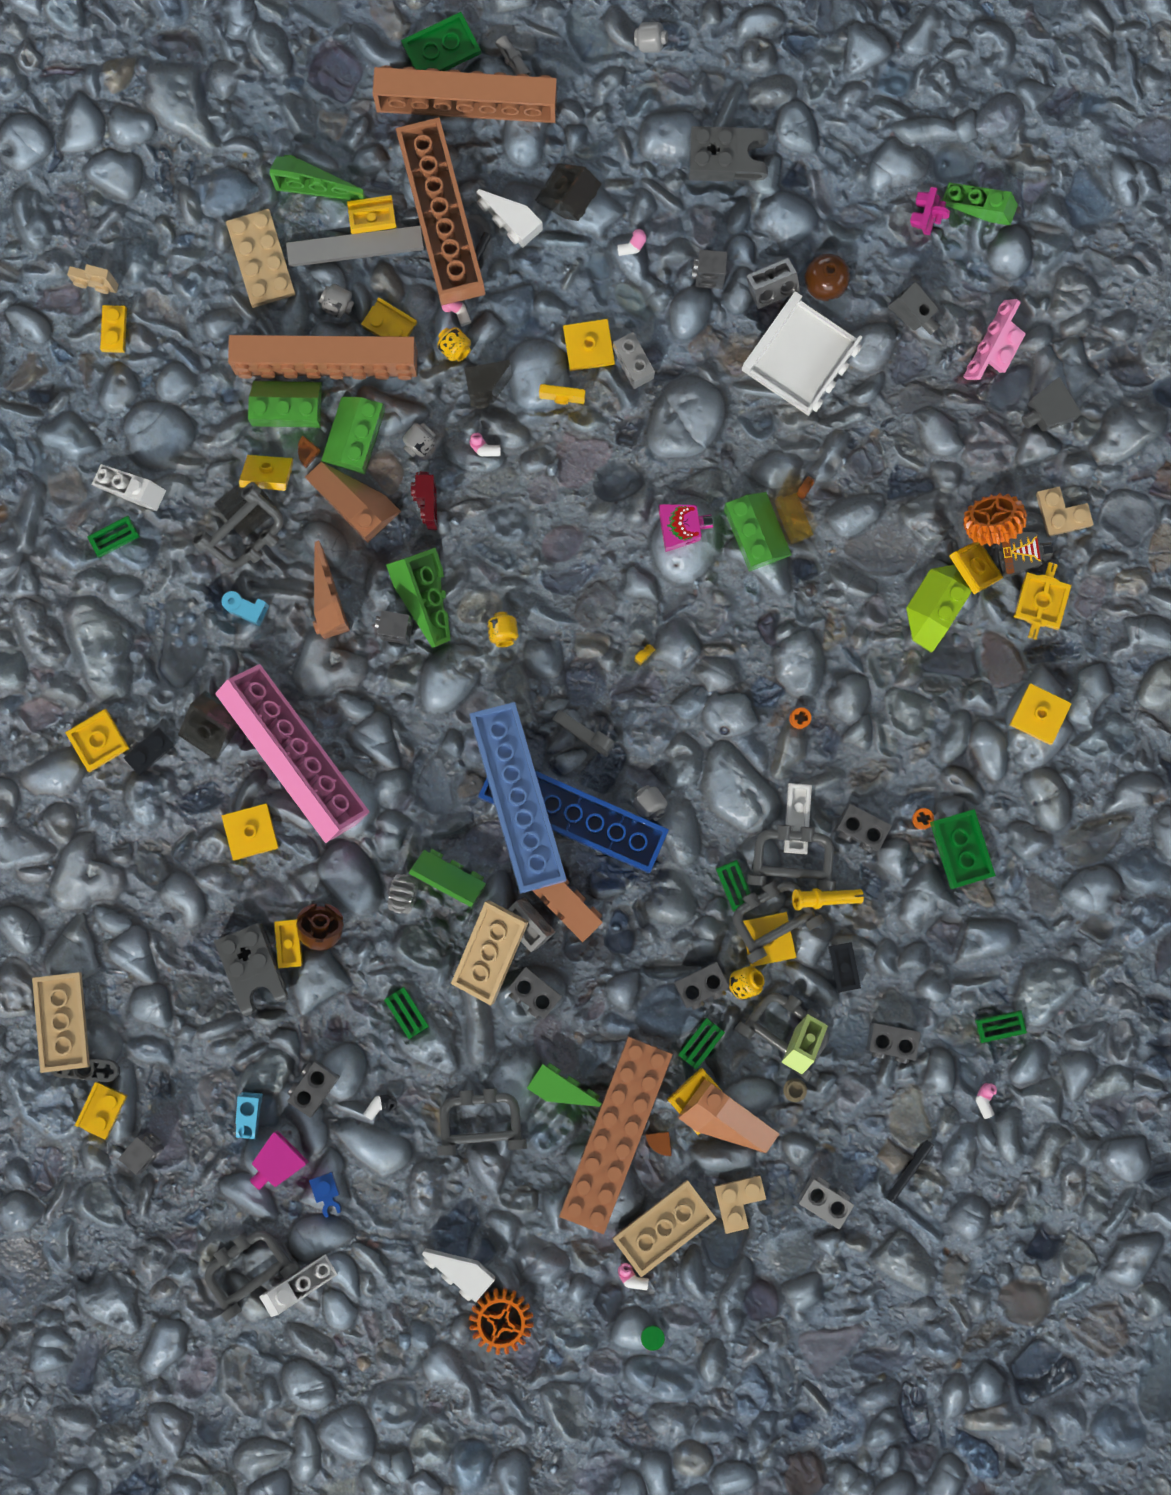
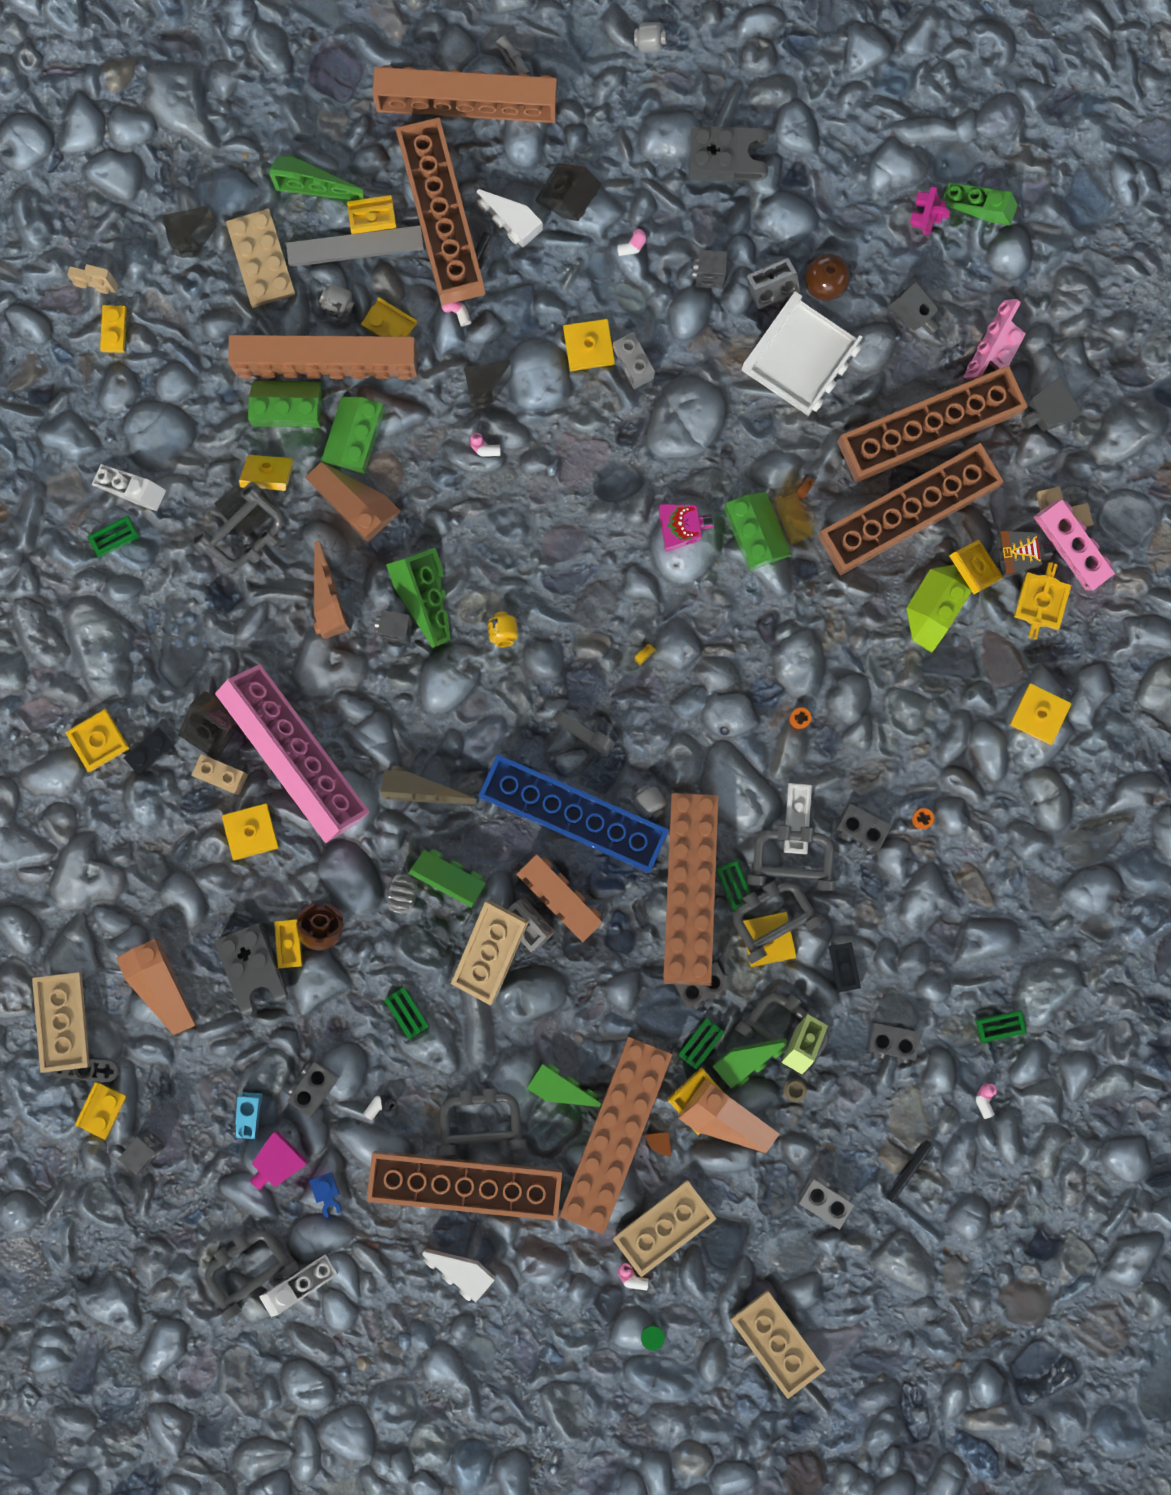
(153, 979): none -> nougat wedge
(189, 230): none -> clear smoke slope
(219, 774): none -> tan brick
(244, 609): medium azure leg -> none
(307, 451): dark orange tile -> none
(406, 786): none -> dark tan wedge
(419, 440): light grey head -> none
(425, 494): dark red plate -> none
(442, 45): green plate -> none
(454, 344): yellow head -> none
(464, 1185): none -> nougat brick
(510, 1326): orange gear -> none
(517, 798): medium blue plate -> none
(538, 988): flat silver brick -> none
(561, 394): yellow plate -> none
(691, 889): none -> nougat brick
(733, 1196): tan plate -> none
(743, 1060): none -> bright green slope
(746, 982): yellow head -> none
(777, 1344): none -> tan plate
(818, 898): yellow pin -> none
(910, 509): none -> nougat brick
(932, 424): none -> nougat brick
(962, 849): green plate -> none
(995, 519): orange gear -> none
(1049, 521): none -> bright pink brick

